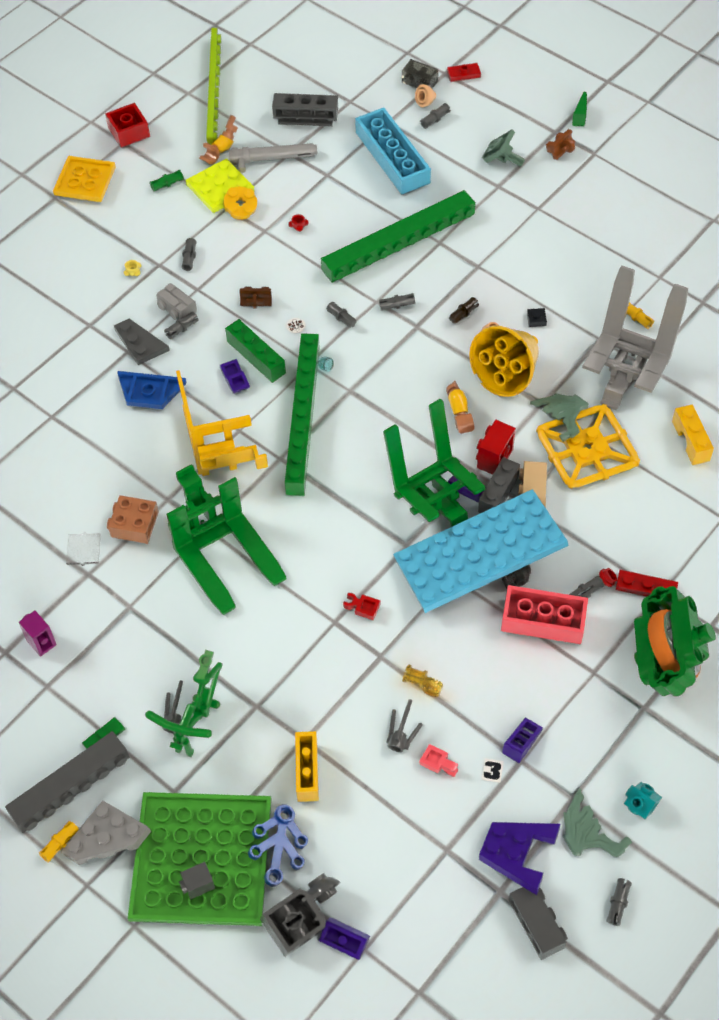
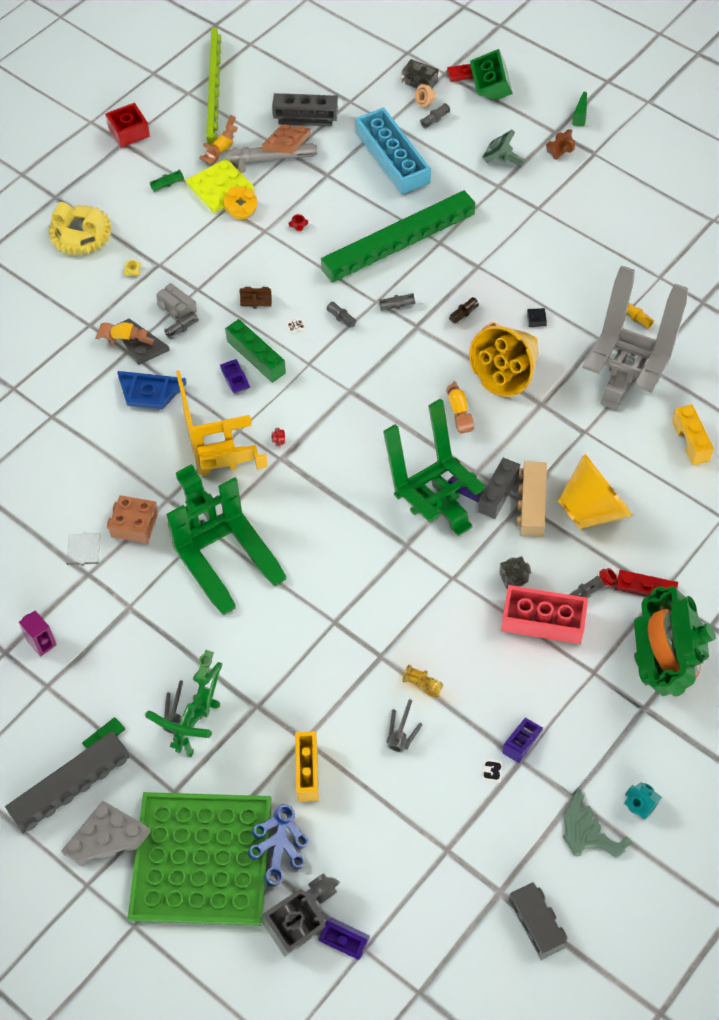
(58, 841): yellow pin -> none
(84, 178): yellow plate -> none
(95, 225): none -> light yellow piece
(122, 331): none -> nougat piece
(189, 254): dark grey pin -> none
(196, 880): dark grey brick -> none
(278, 437): none -> red plate
(286, 139): none -> nougat plate
(302, 415): green brick -> none
(326, 361): clear light blue hinge -> none
(364, 607): red plate -> none
(436, 759): coral plate -> none
(480, 550): medium azure plate -> none
(491, 75): none -> green slope
(496, 444): red brick -> none
(508, 847): dark purple wing -> none
(564, 408): sand green animal -> none
(583, 456): yellow plate -> none
(590, 498): none -> yellow cone
(619, 902): dark grey pin -> none

